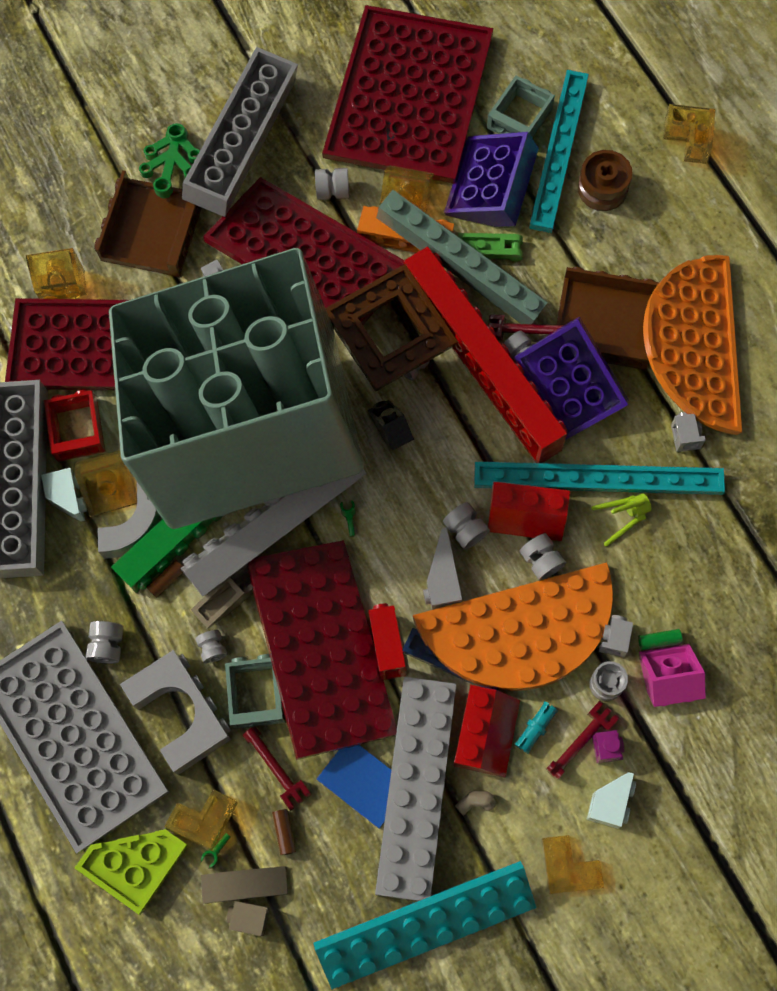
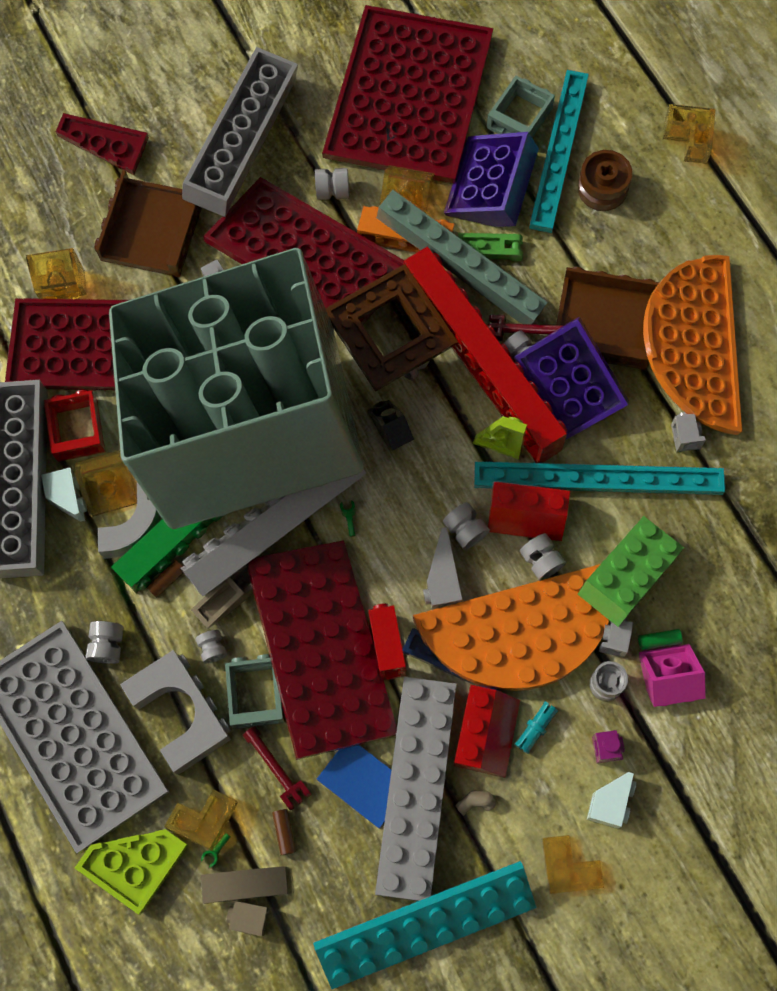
(107, 141): none -> dark red wing
(175, 136): green plant -> none
(503, 436): none -> lime wing
(556, 768): dark red hinge -> none
(630, 571): none -> bright green brick
(634, 505): lime plant -> none

